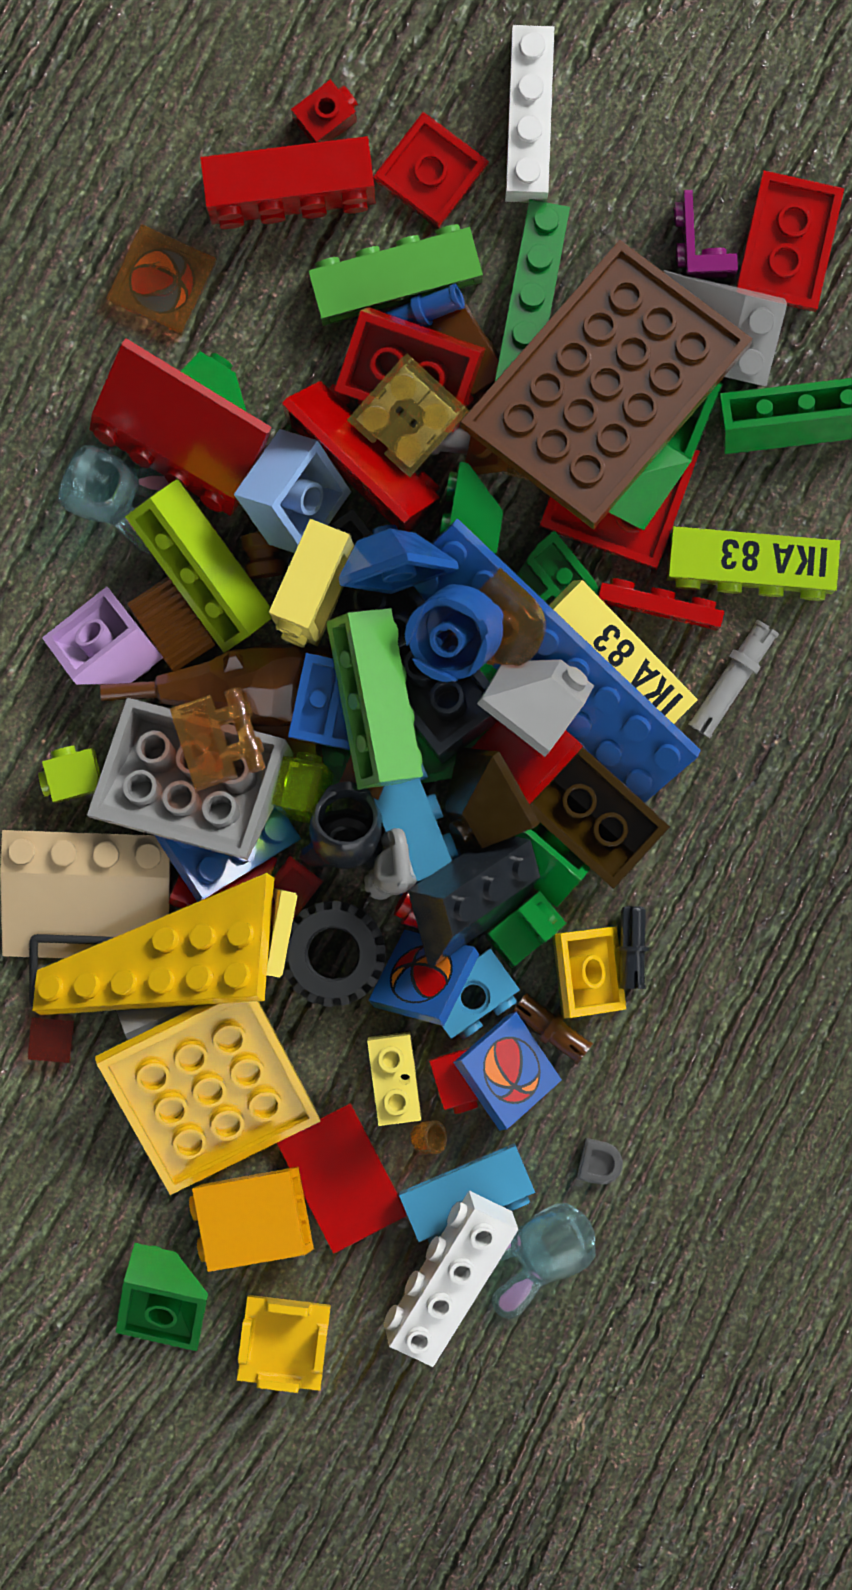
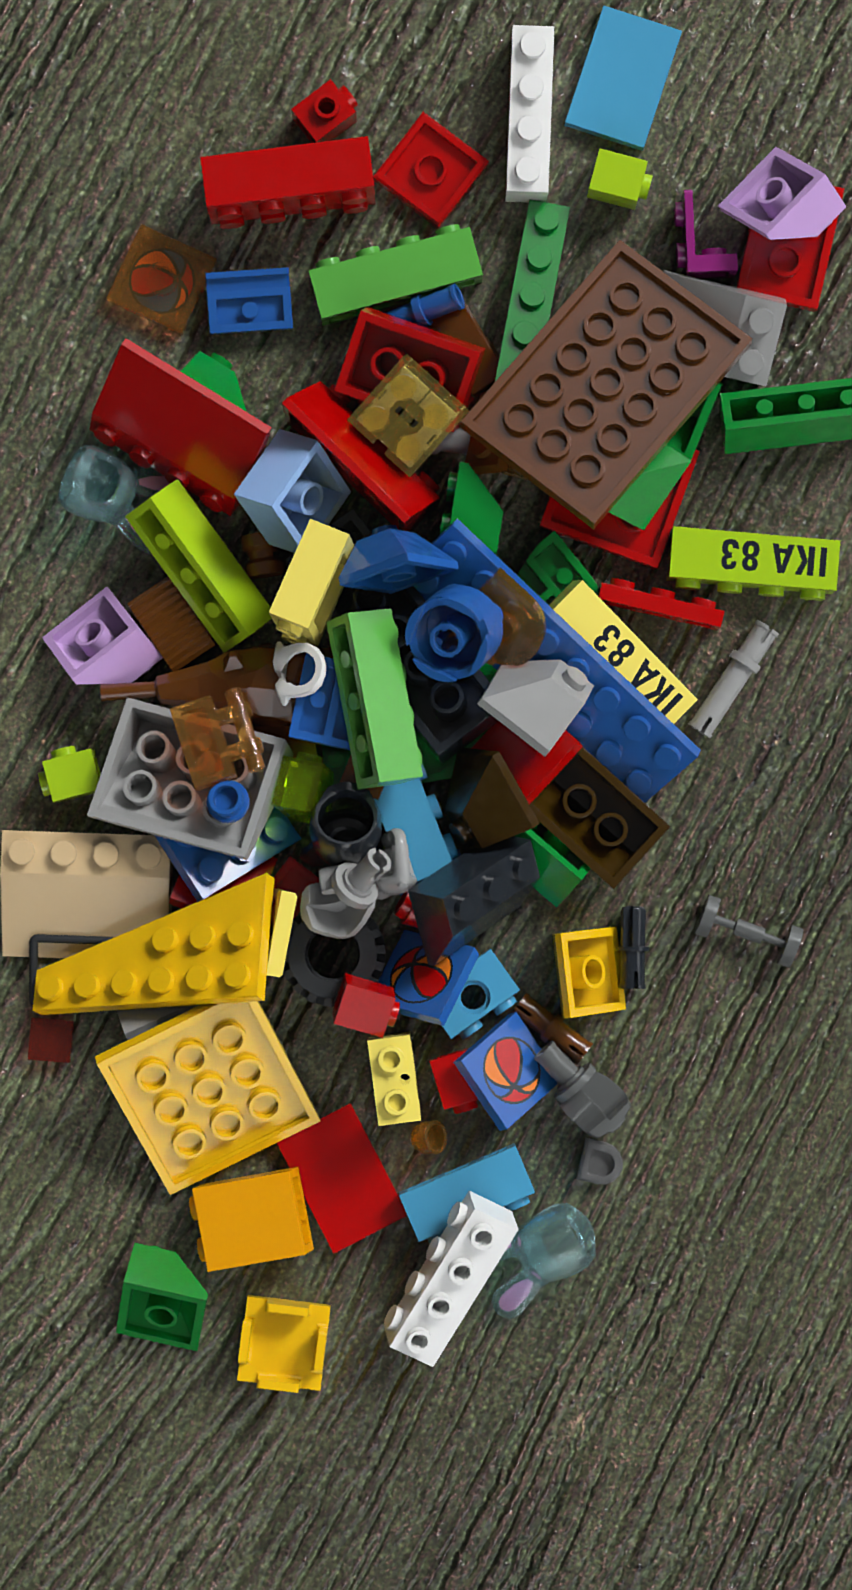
(228, 801): none -> blue plate
(249, 301): none -> blue plate
(282, 655): none -> white piece
(344, 896): none -> light grey piece
(365, 1005): none -> red brick
(525, 929): green brick -> none
(584, 1094): none -> dark grey piece
(619, 179): none -> lime brick
(623, 78): none -> dark azure tile
(749, 931): none -> dark grey wheel
(784, 199): none -> lavender slope

